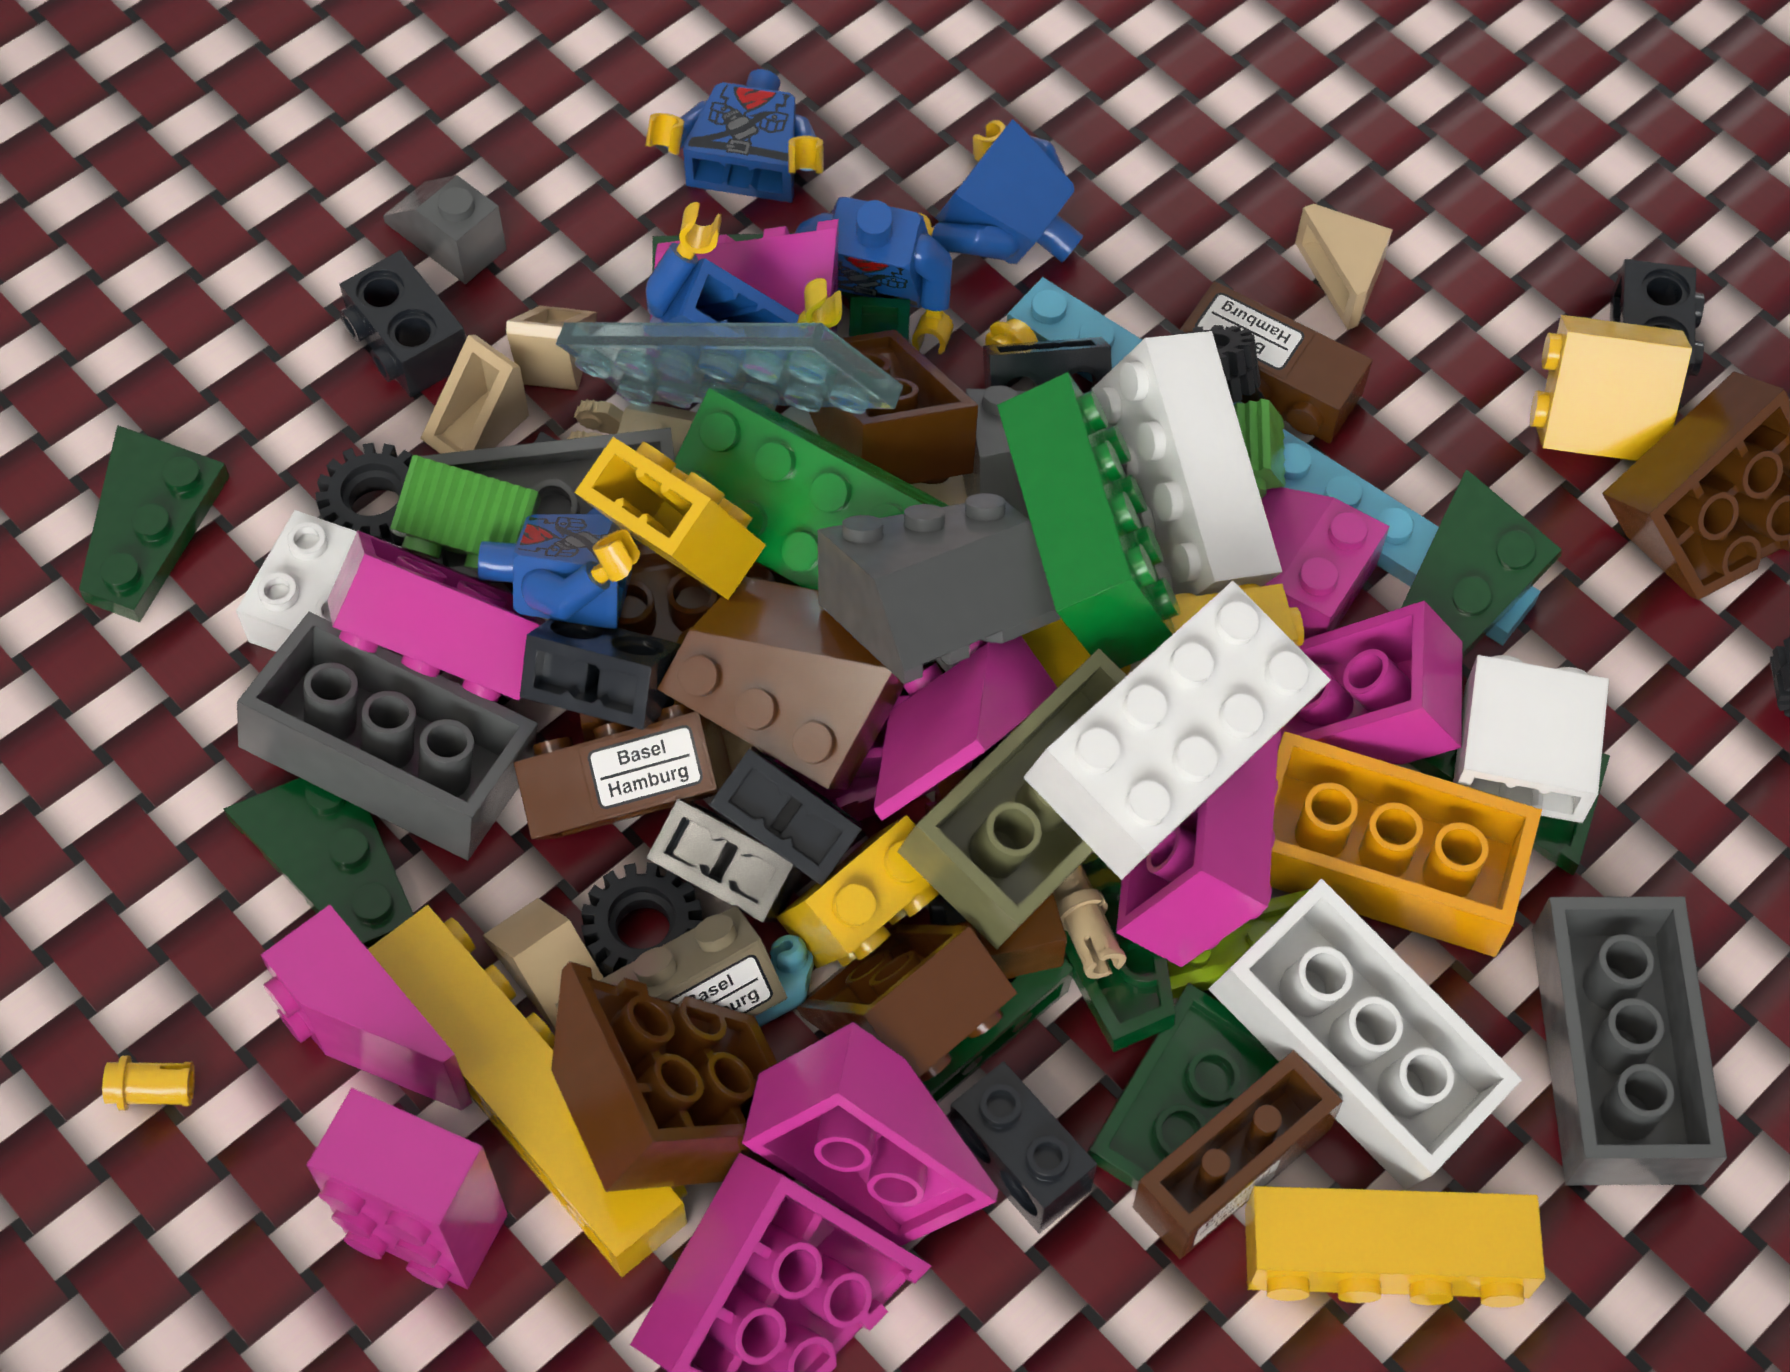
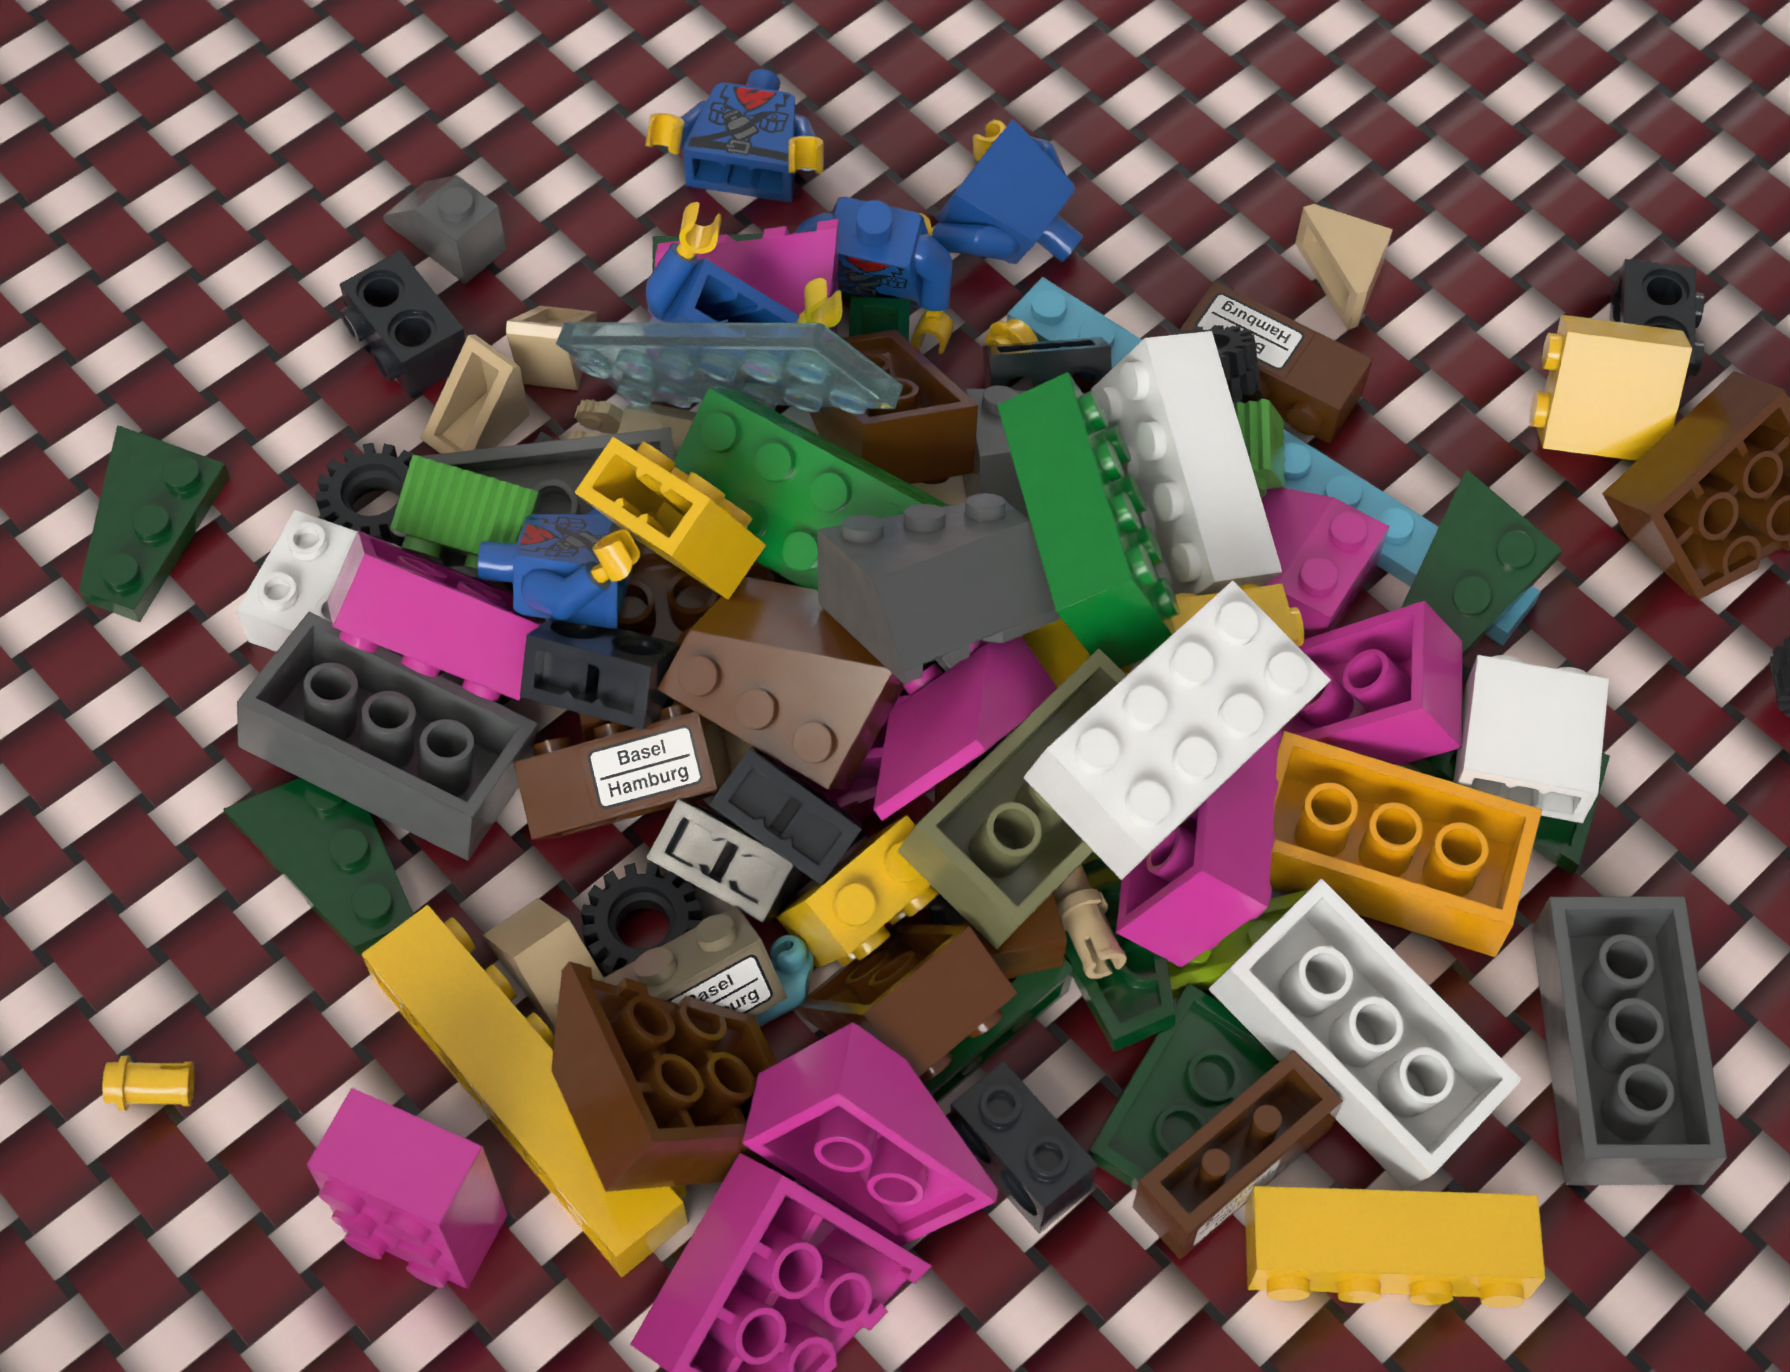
(356, 1012): dark pink slope -> none

